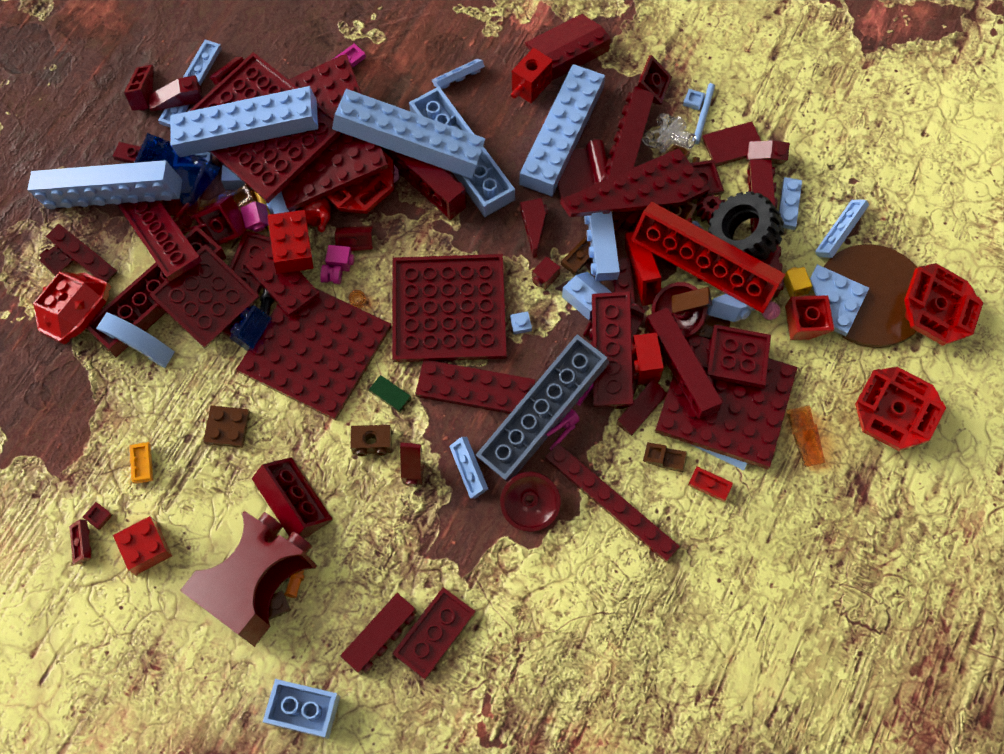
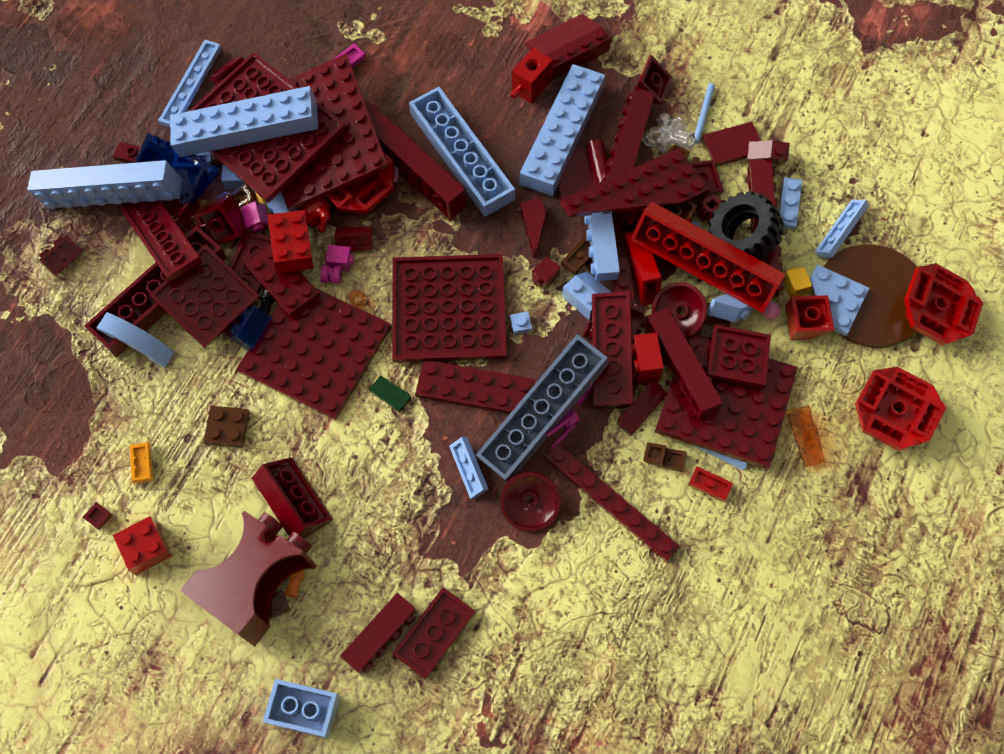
(69, 305): red piece -> none
(80, 541): dark red plate -> none
(81, 253): dark red plate -> none
(140, 87): dark red slope -> none
(175, 94): dark red slope -> none
(363, 433): reddish brown brick -> none
(408, 133): light blue brick -> none
(412, 464): dark red slope -> none
(458, 74): light blue plate -> none
(691, 300): reddish brown slope -> none
(694, 99): light blue tile -> none

